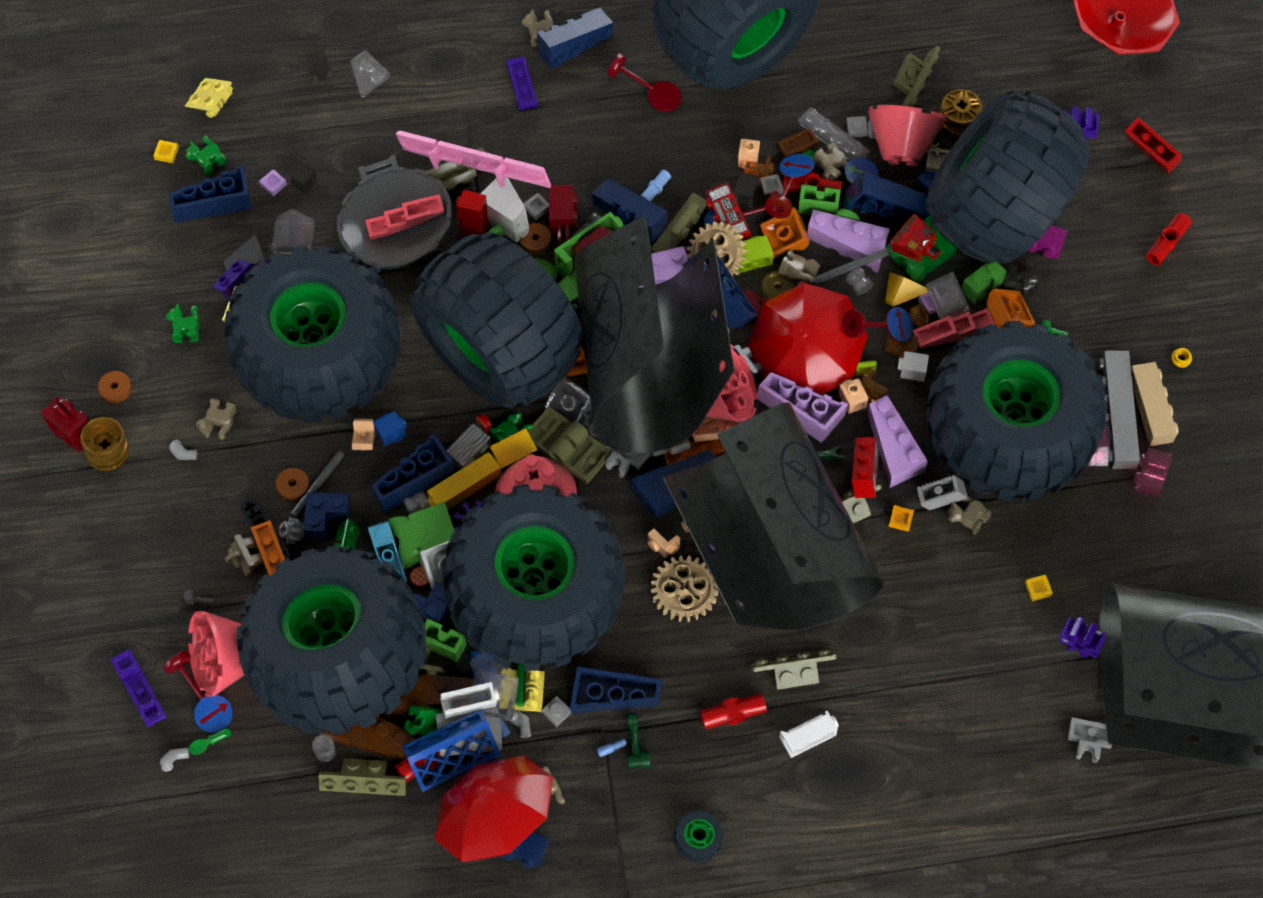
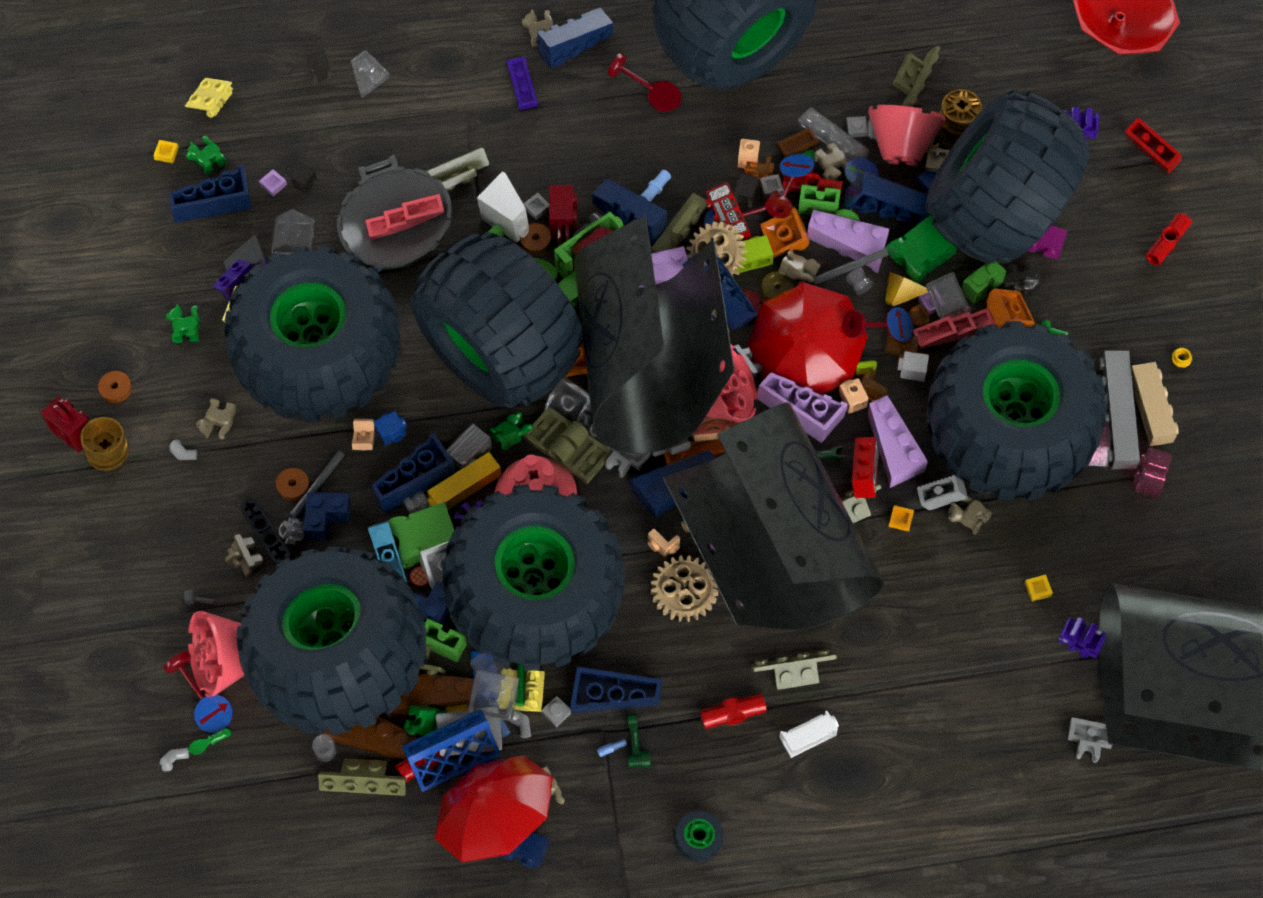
(138, 688): dark purple slope -> none
(268, 545): orange tile -> none
(347, 533): green hinge -> none
(469, 699): white window -> none
(472, 213): red brick -> none
(473, 158): bright pink piece -> none
(483, 423): red tile -> none
(513, 448): yellow panel -> none
(915, 240): red torso -> none

